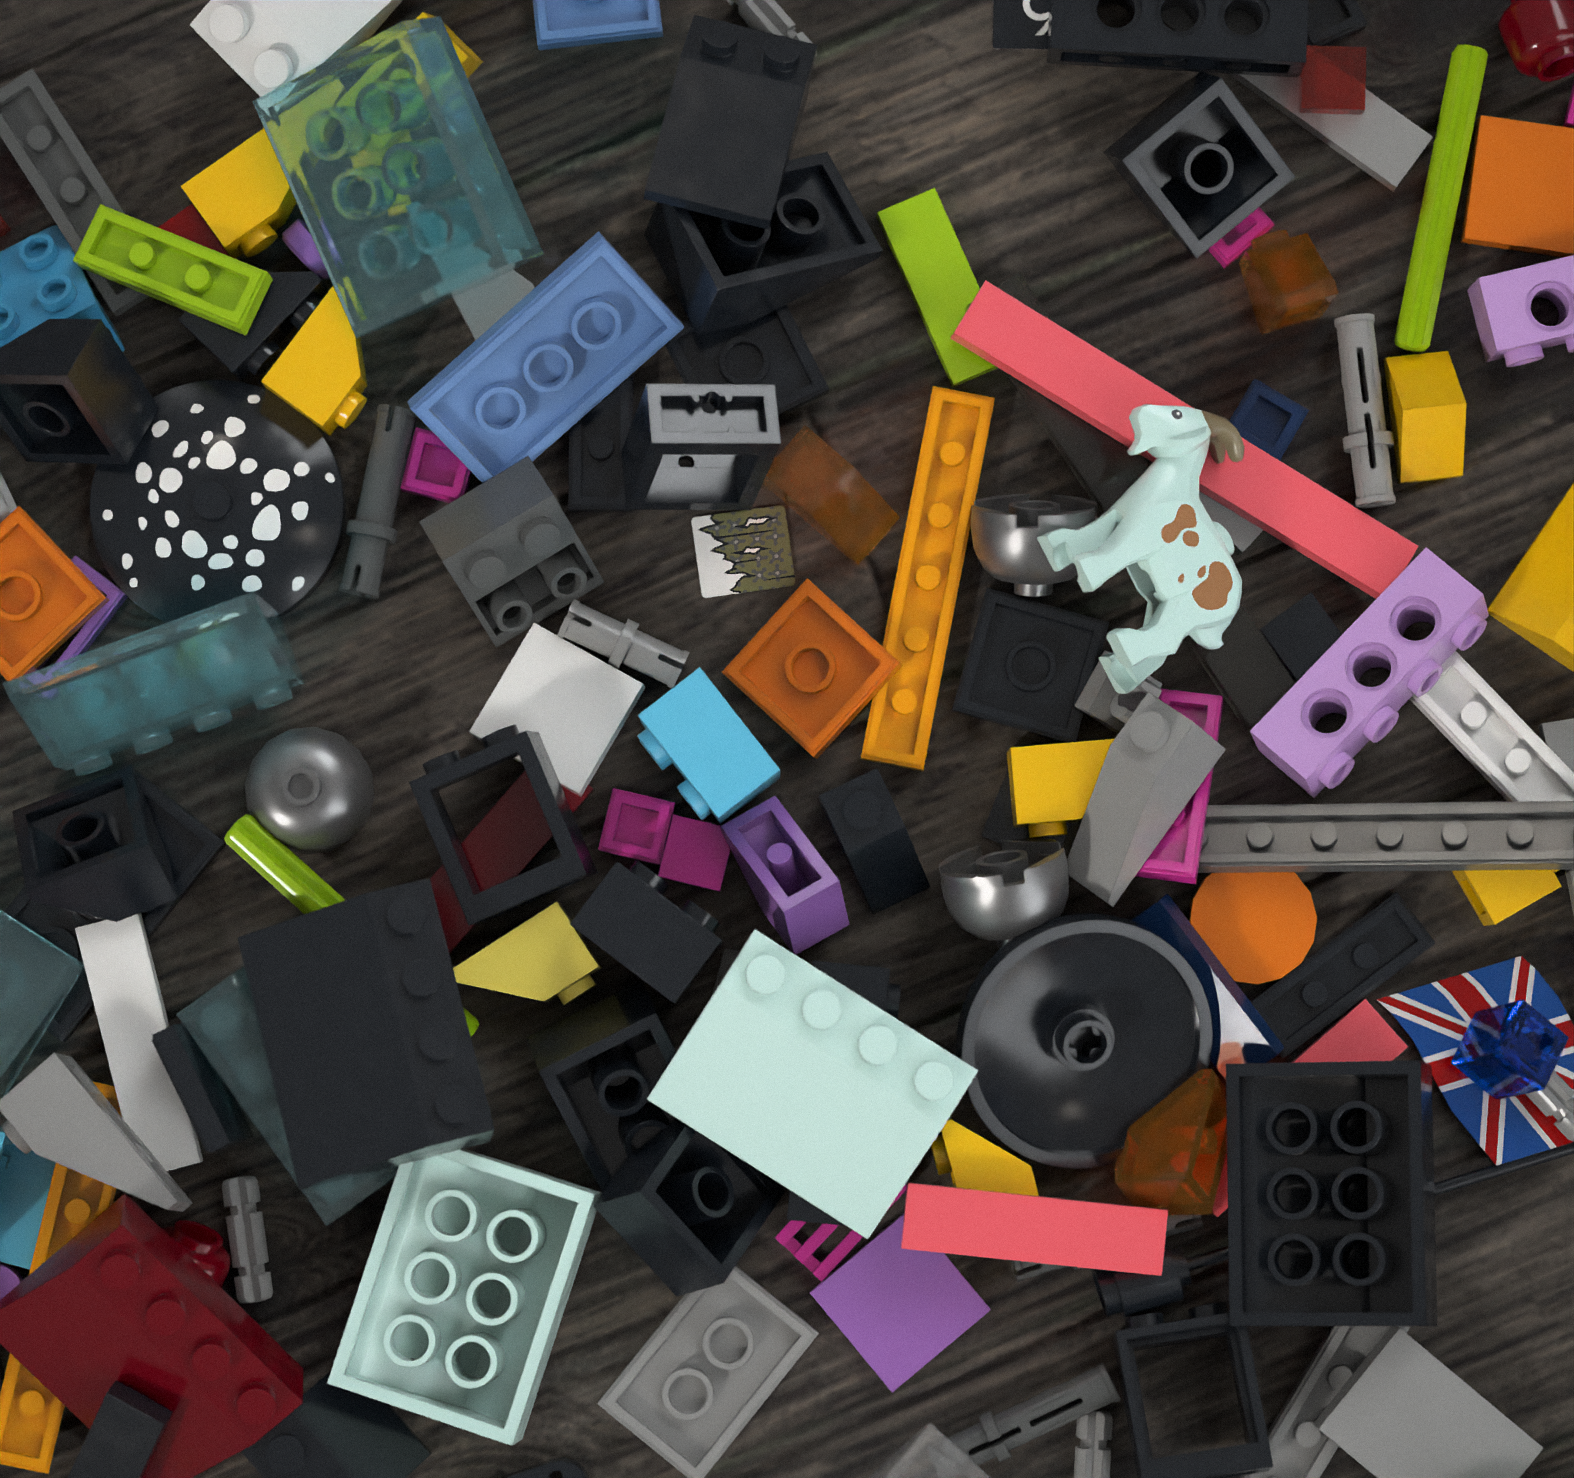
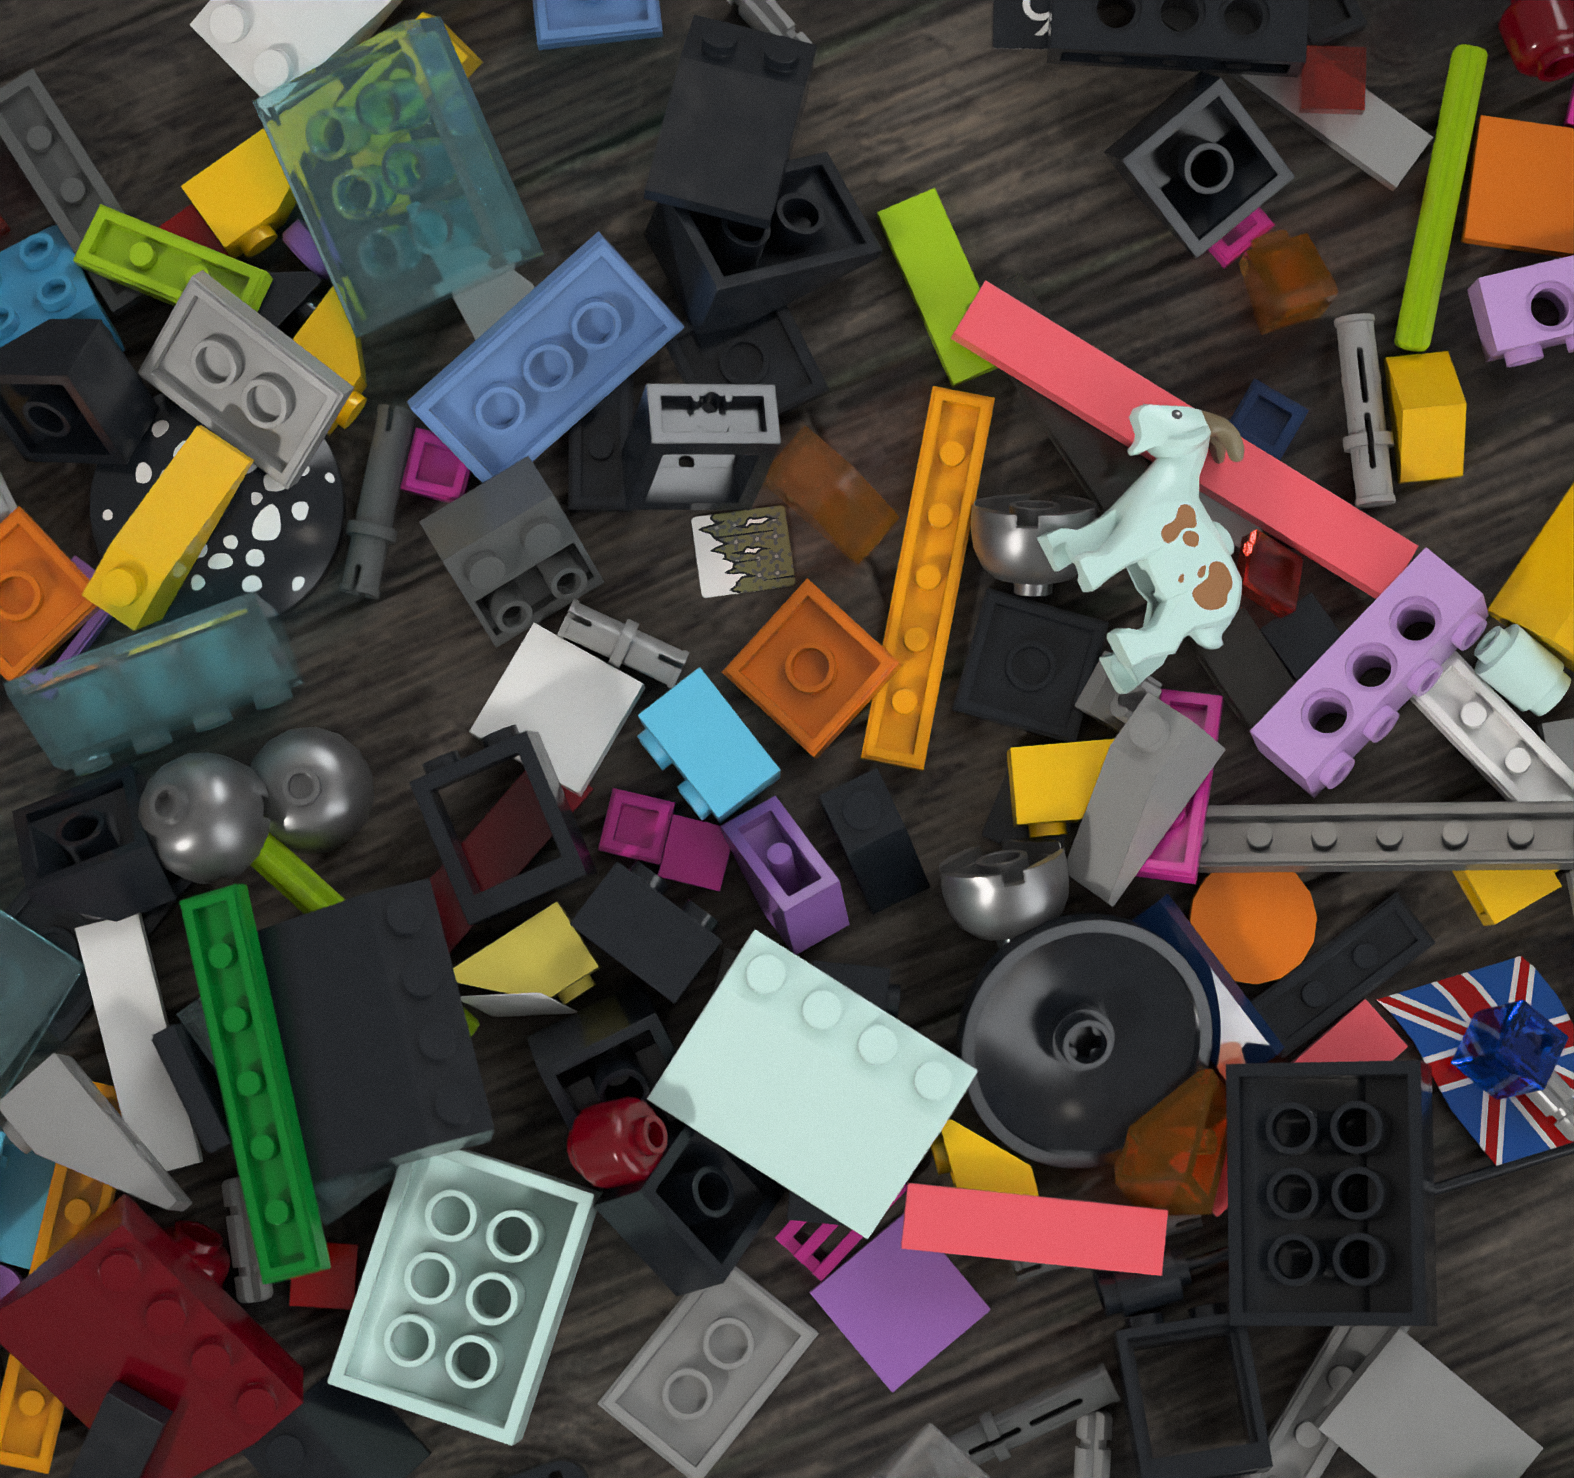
(168, 531): none -> yellow slope
(205, 816): none -> flat silver cylinder
(245, 379): none -> light grey tile
(255, 1084): none -> green tile
(331, 1287): none -> red tile
(517, 1004): none -> white sticker
(616, 1142): none -> dark red head
(1269, 573): none -> clear red tile
(1521, 669): none -> light aqua brick

